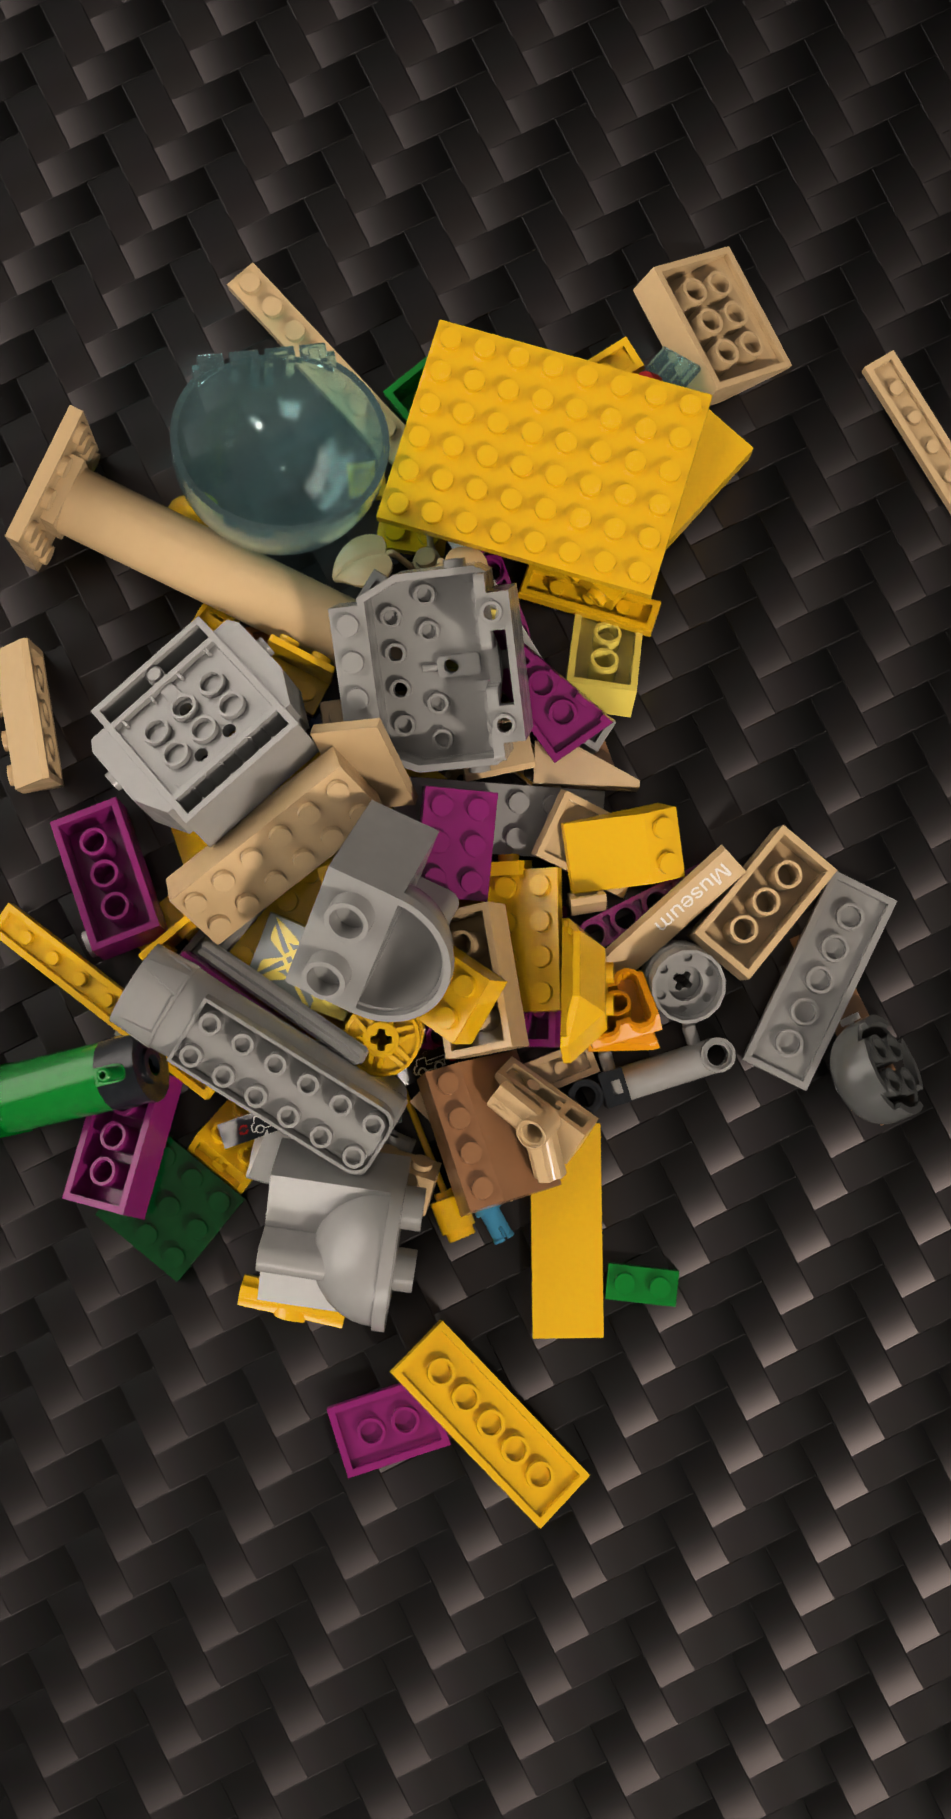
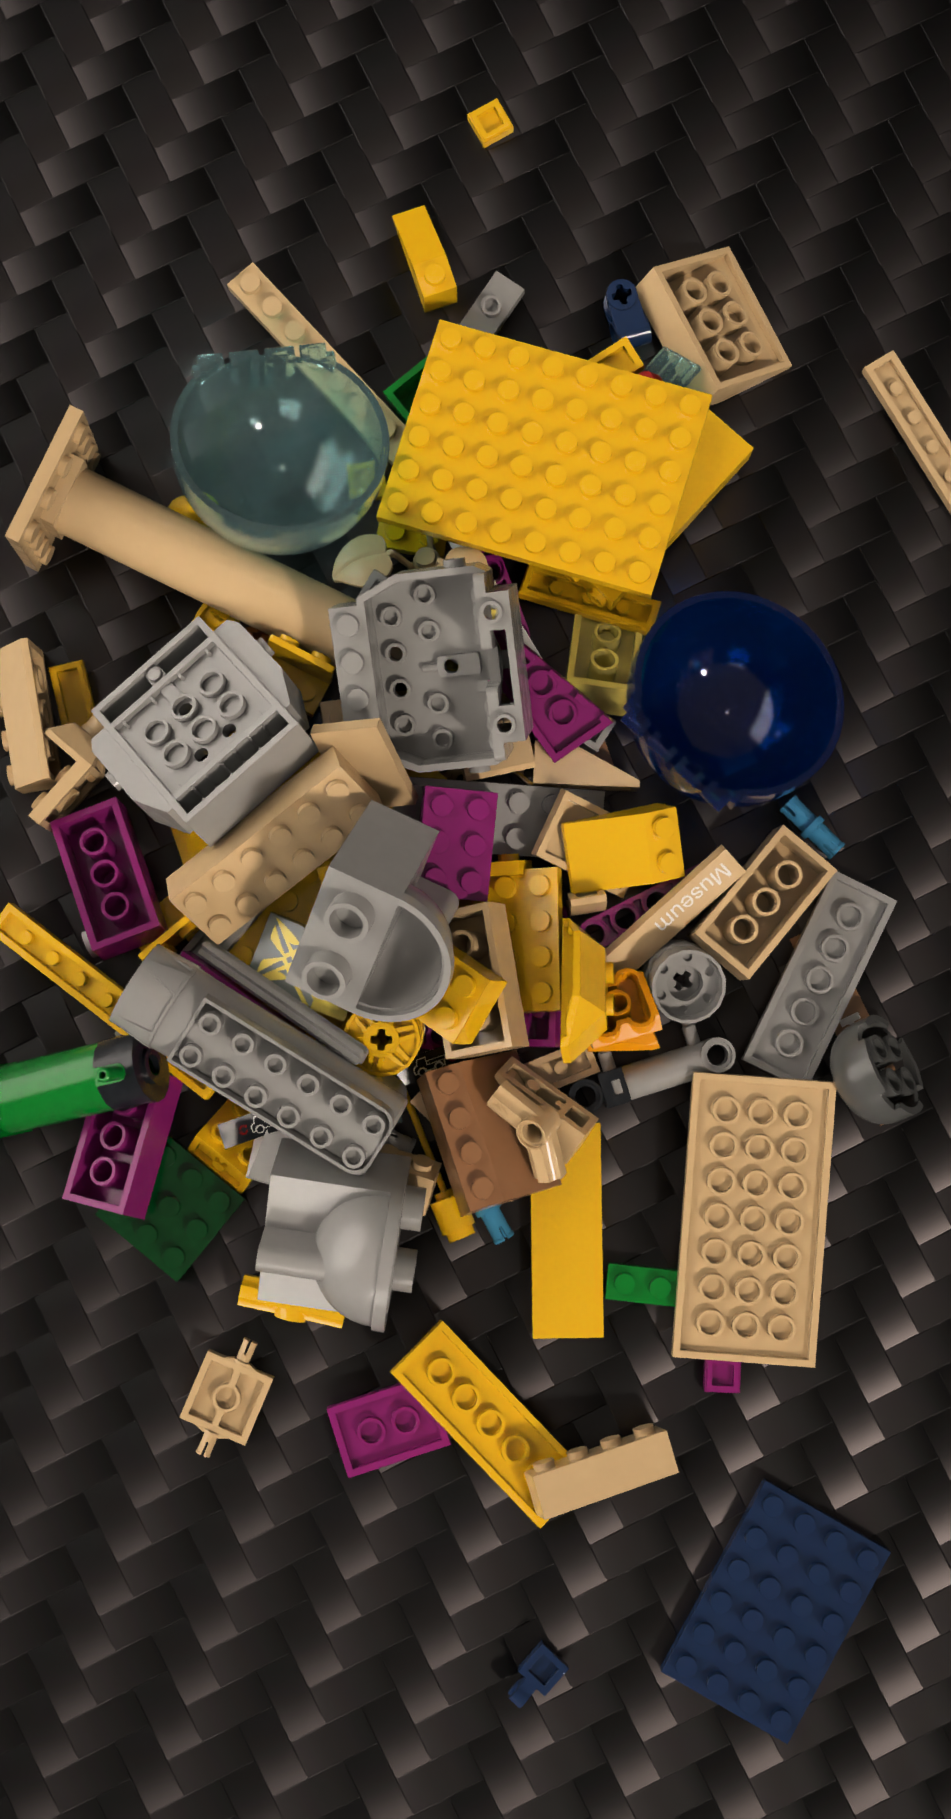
(72, 692): none -> yellow tile
(72, 782): none -> tan plate
(226, 1397): none -> tan plate
(426, 259): none -> yellow slope
(490, 123): none -> yellow tile
(494, 304): none -> light grey plate
(540, 1672): none -> dark blue plate
(600, 1471): none -> tan brick
(627, 318): none -> dark blue piece
(721, 1376): none -> magenta tile
(733, 700): none -> clear blue windscreen
(753, 1219): none -> tan plate
(775, 1610): none -> dark blue plate
(812, 827): none -> dark azure pin

